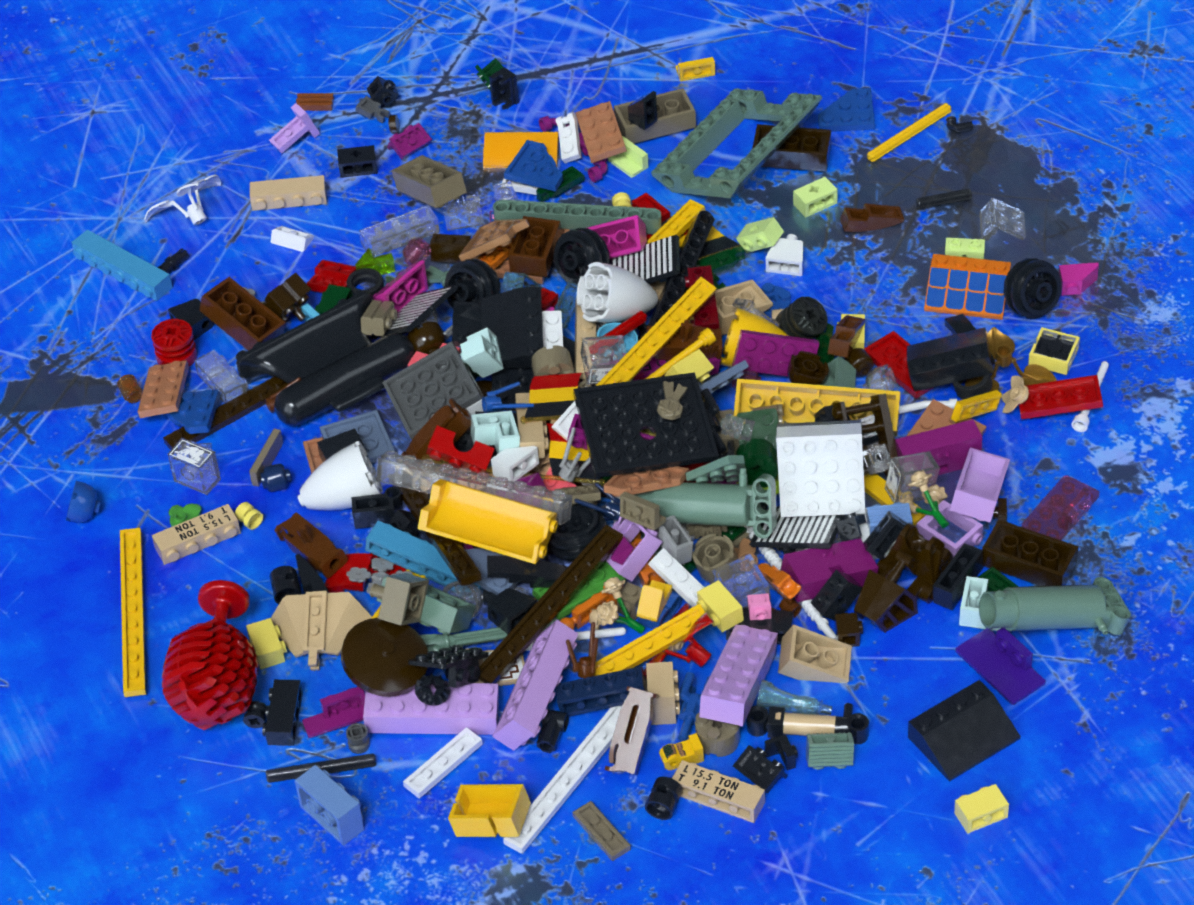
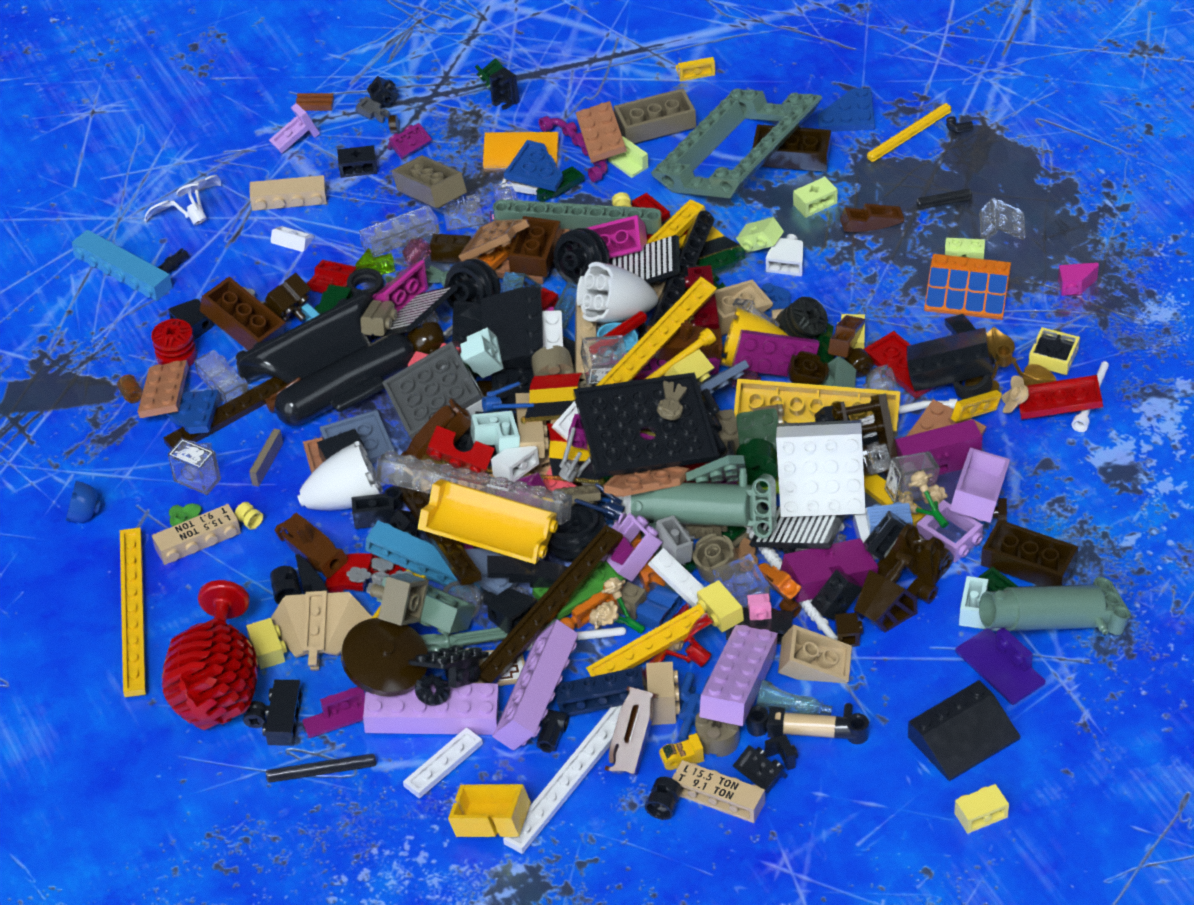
(275, 477): dark blue head -> none
(329, 804): medium blue brick -> none
(358, 738): dark grey wheel -> none
(569, 137): white plate -> none
(586, 665): reddish brown plant -> none
(601, 831): dark tan tile -> none
(640, 511): dark tan bracket -> none
(643, 111): black slope -> none
(653, 600): yellow slope -> none
(733, 426): clear brick -> none
(829, 750): sand green brick -> none
(849, 527): black bracket -> none
(951, 583): black brick -> none
(1023, 285): black wheel -> none
(1061, 508): bracket -> none

